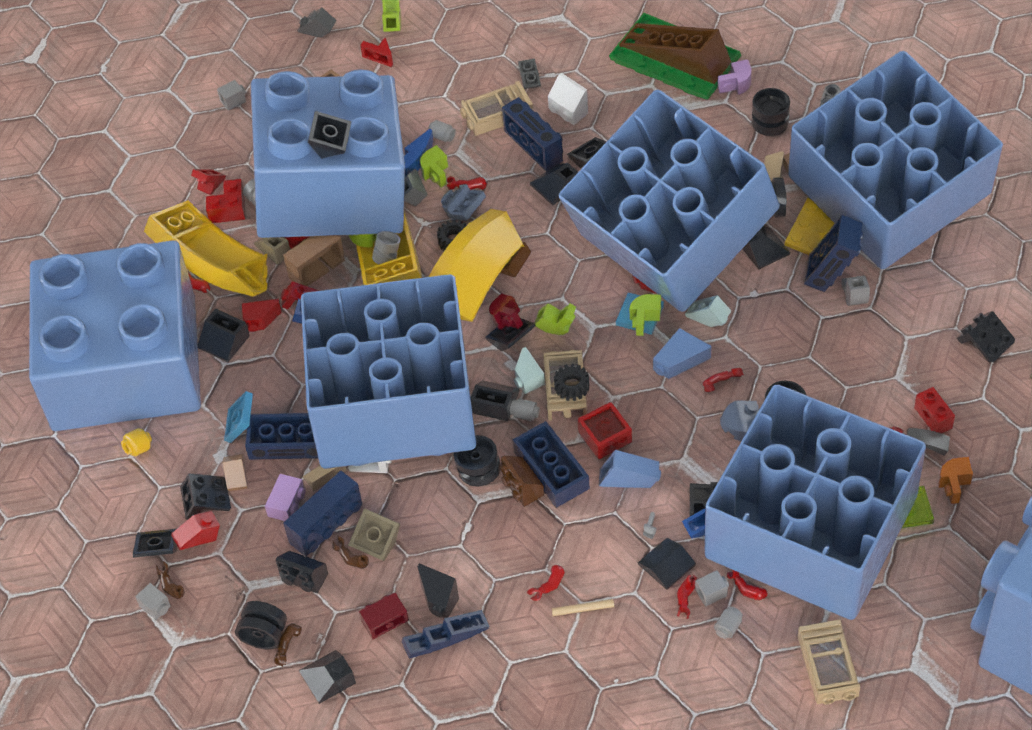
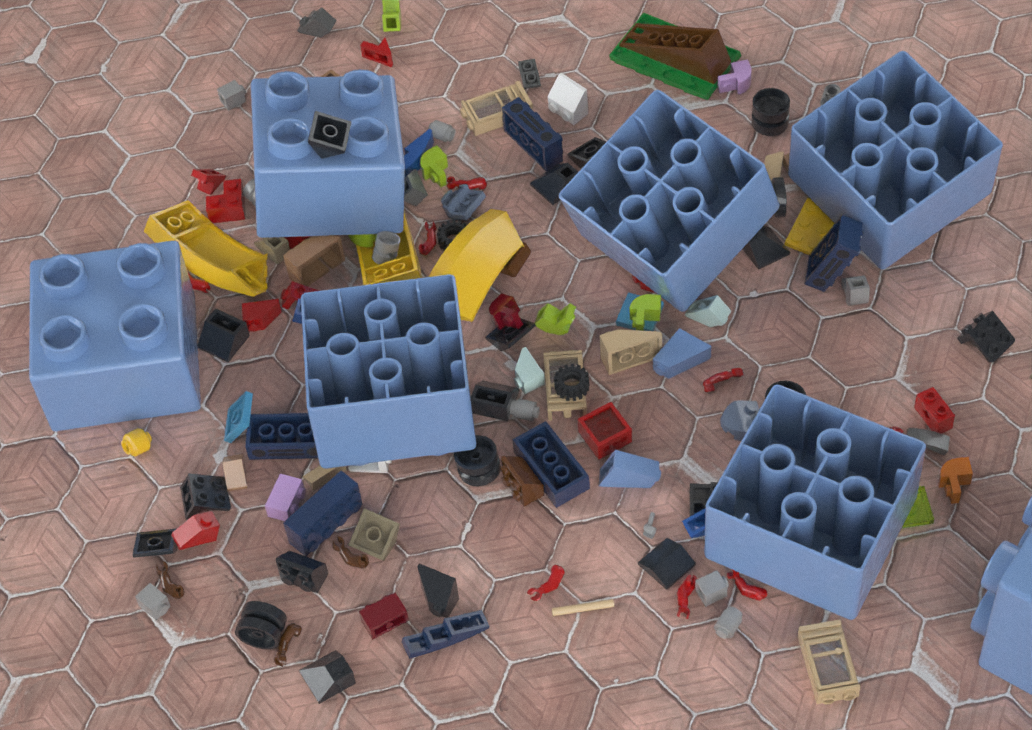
(431, 241): none -> red arm
(628, 348): none -> tan slope

